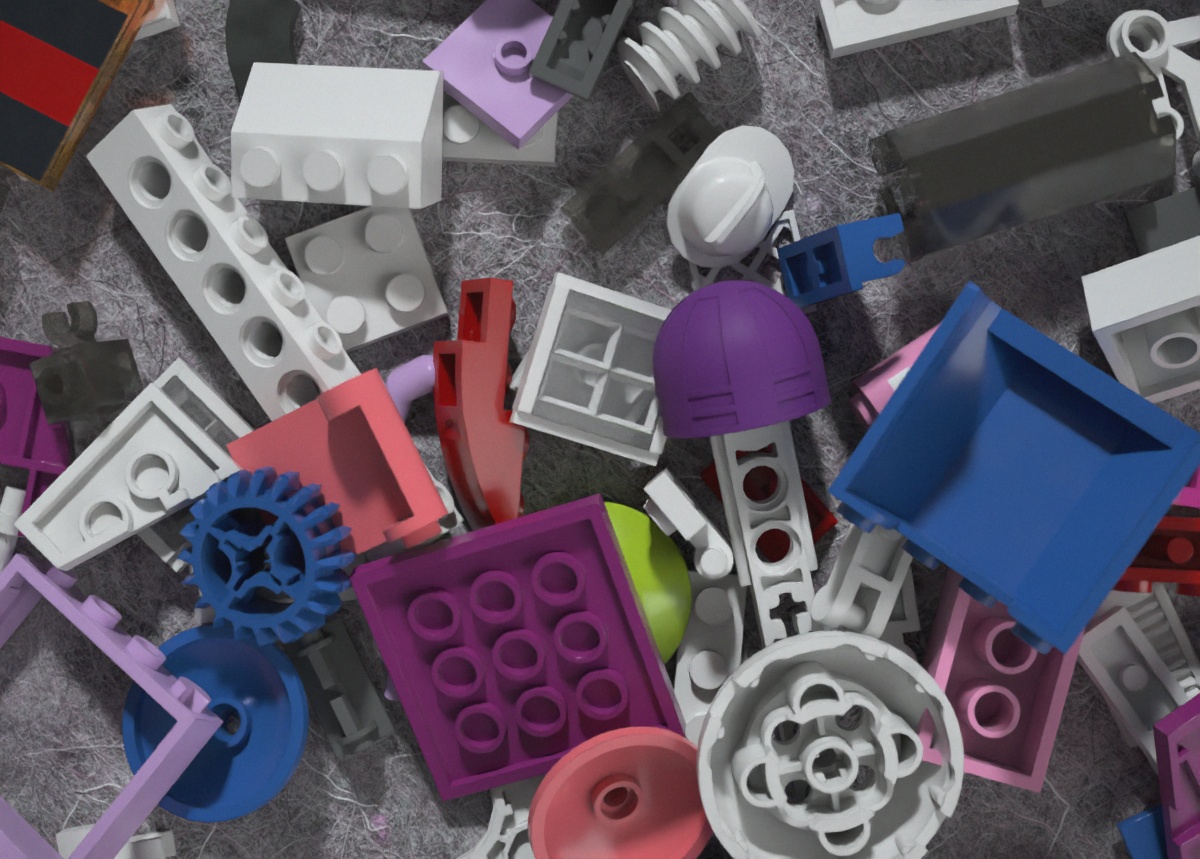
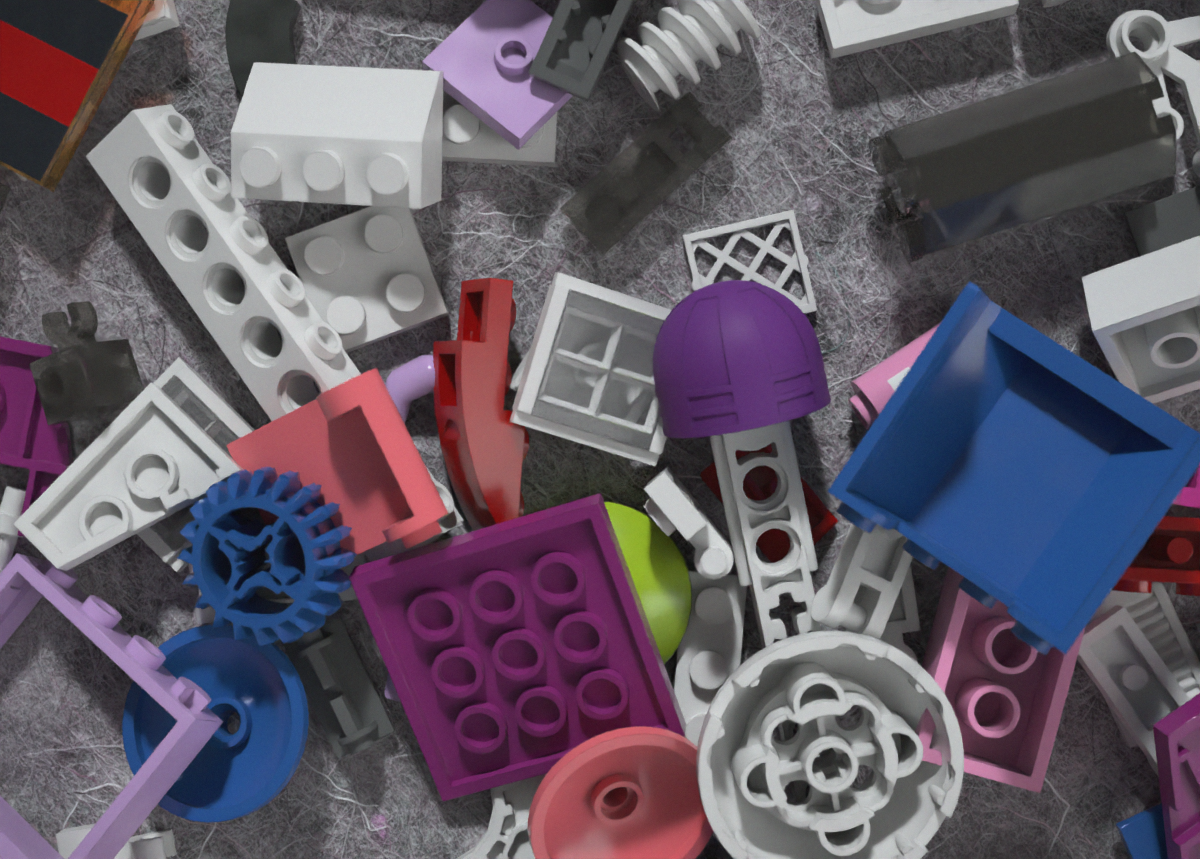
(730, 197): white piece -> none
(837, 260): blue hinge -> none

